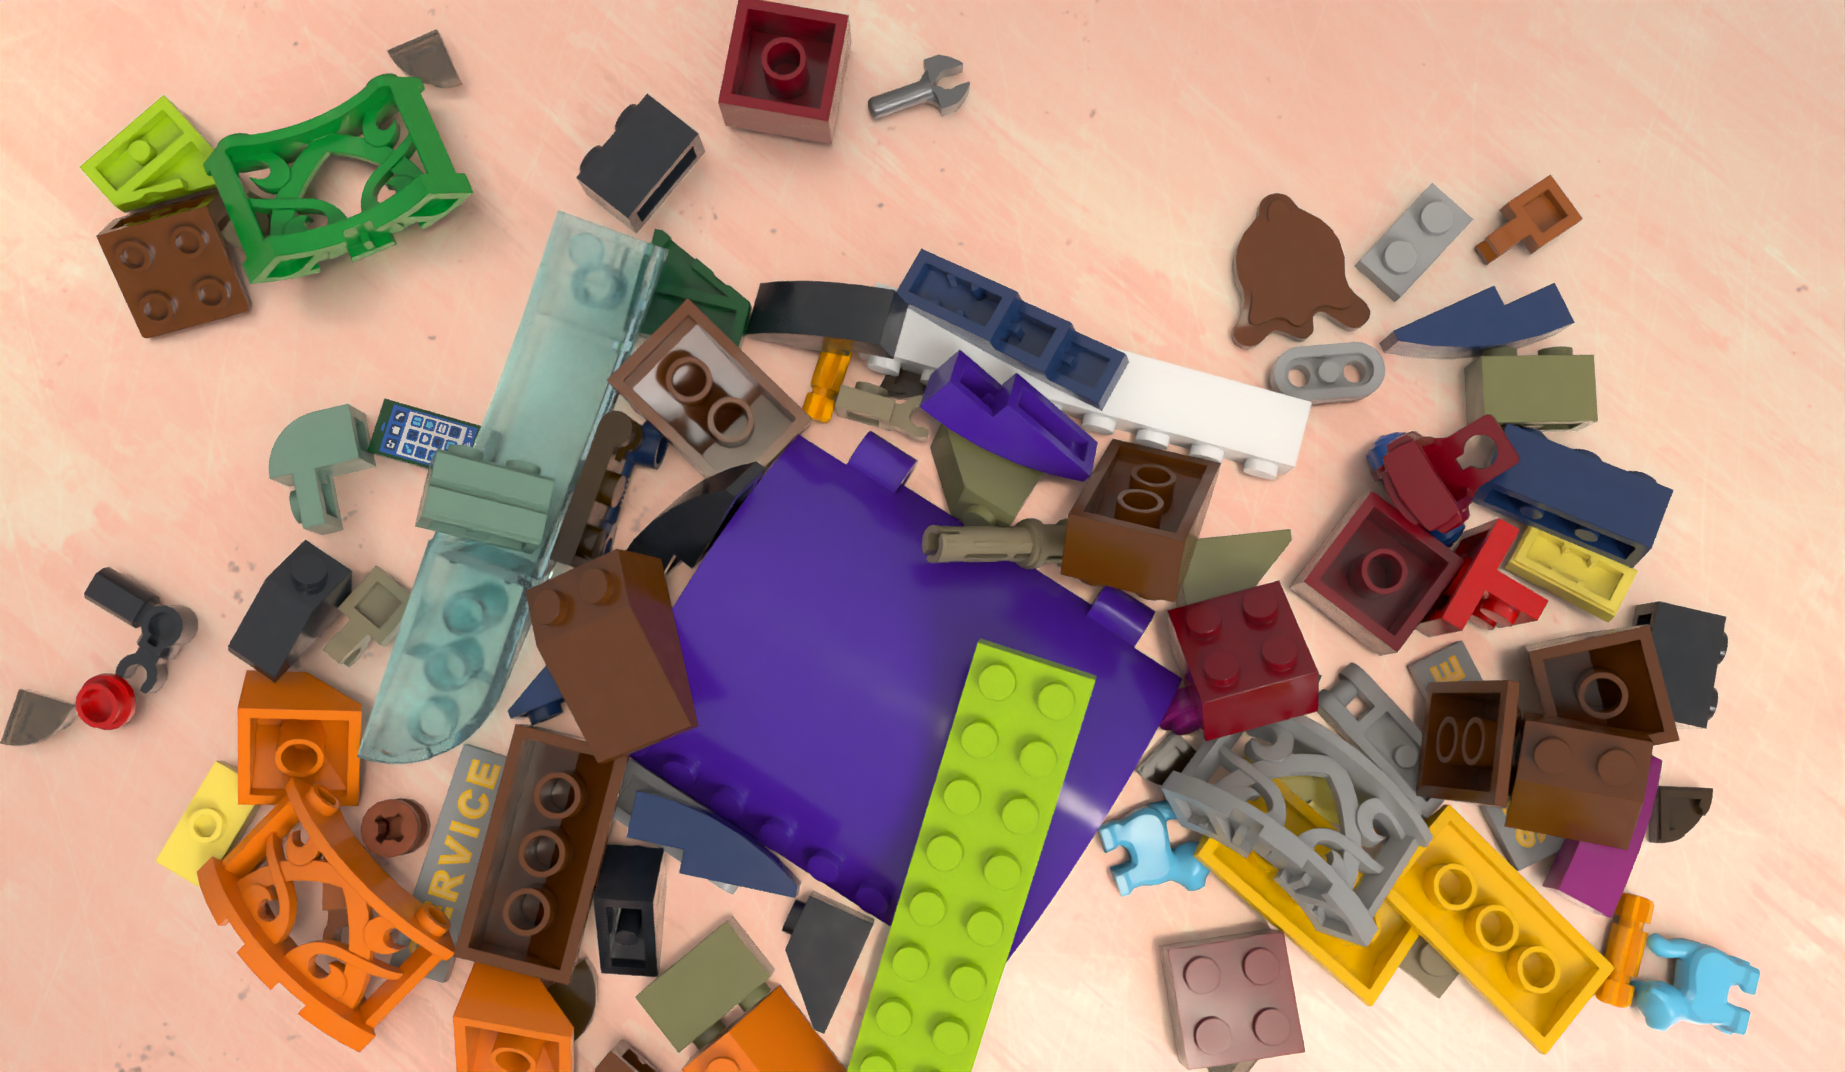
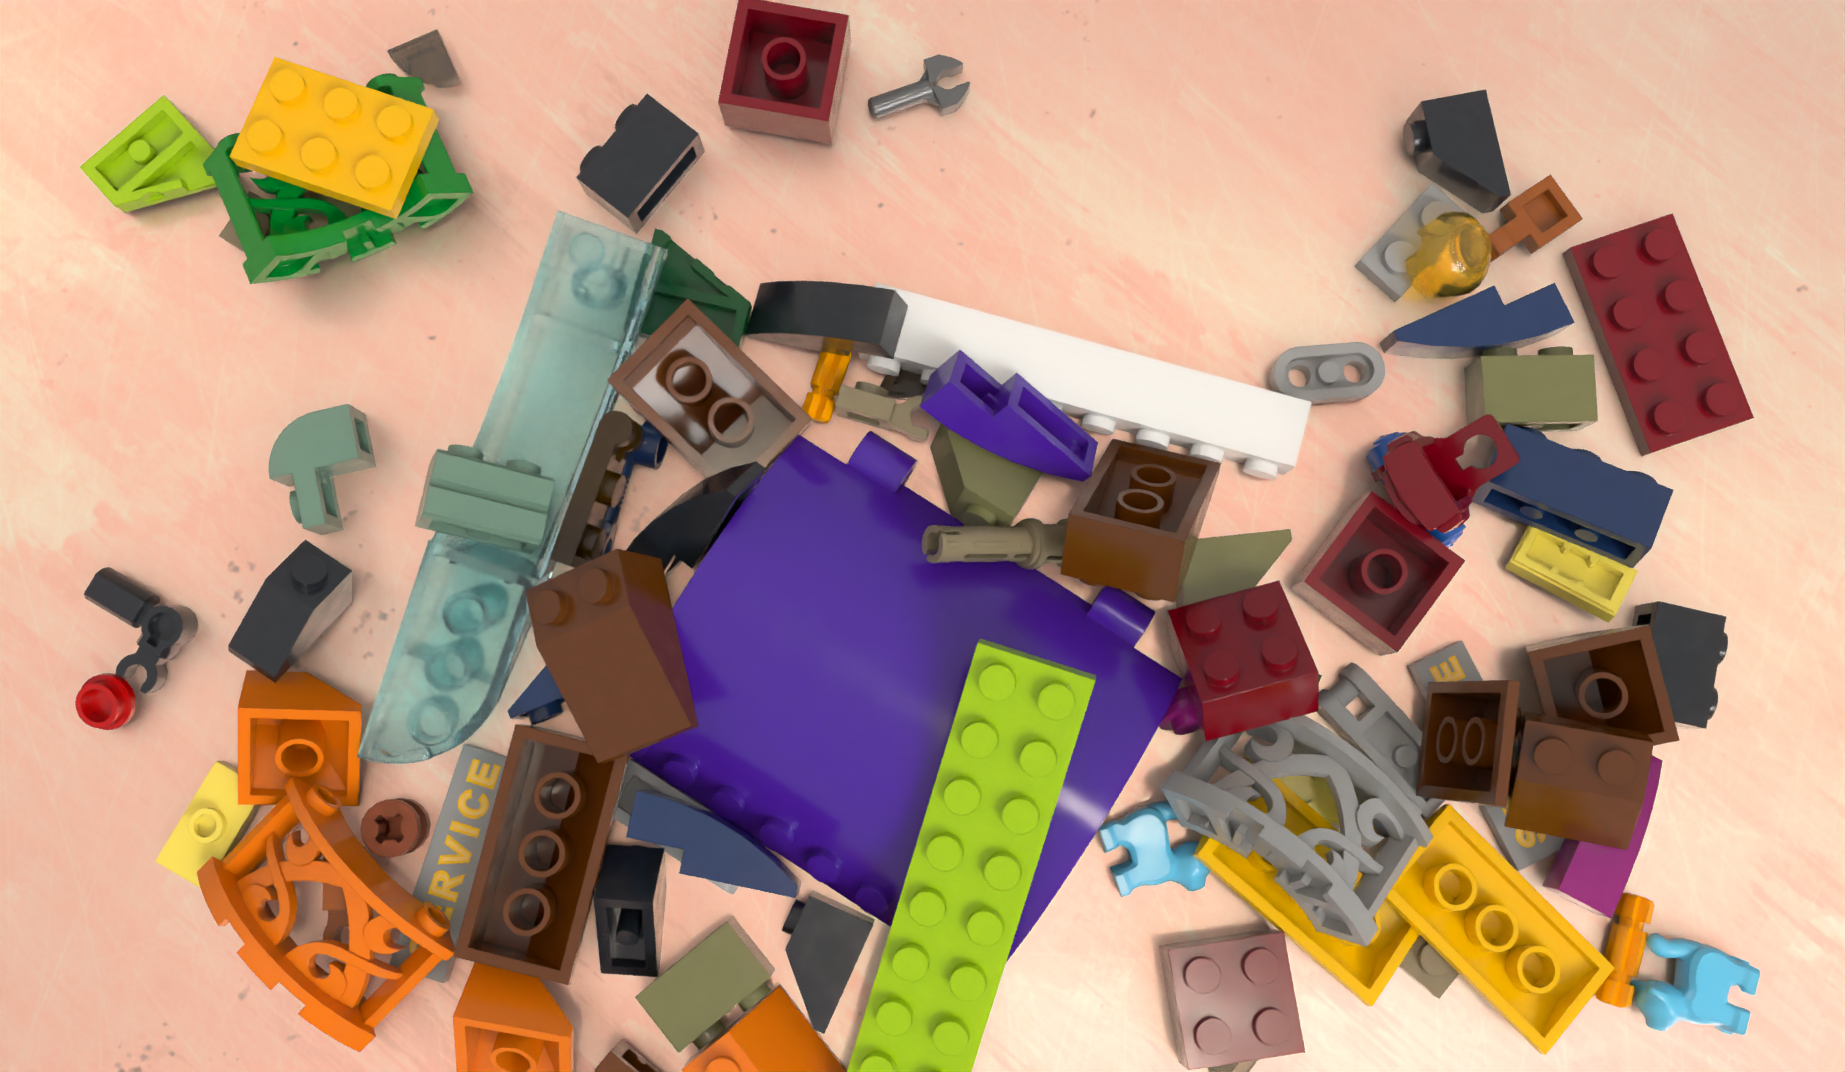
(37, 718): clear smoke tile -> none
(174, 265): reddish brown bracket -> none
(335, 137): none -> yellow plate
(374, 612): dark tan plate -> none
(415, 434): tile -> none
(579, 998): dark brown tile -> none
(1012, 329): dark blue slope -> none
(1168, 756): tile -> none
(1288, 273): reddish brown tile -> none
(1451, 256): none -> clear yellow hair
(1459, 148): none -> black slope
(1479, 589): red bracket -> none
(1657, 334): none -> dark red plate
(1677, 812): dark brown tile -> none

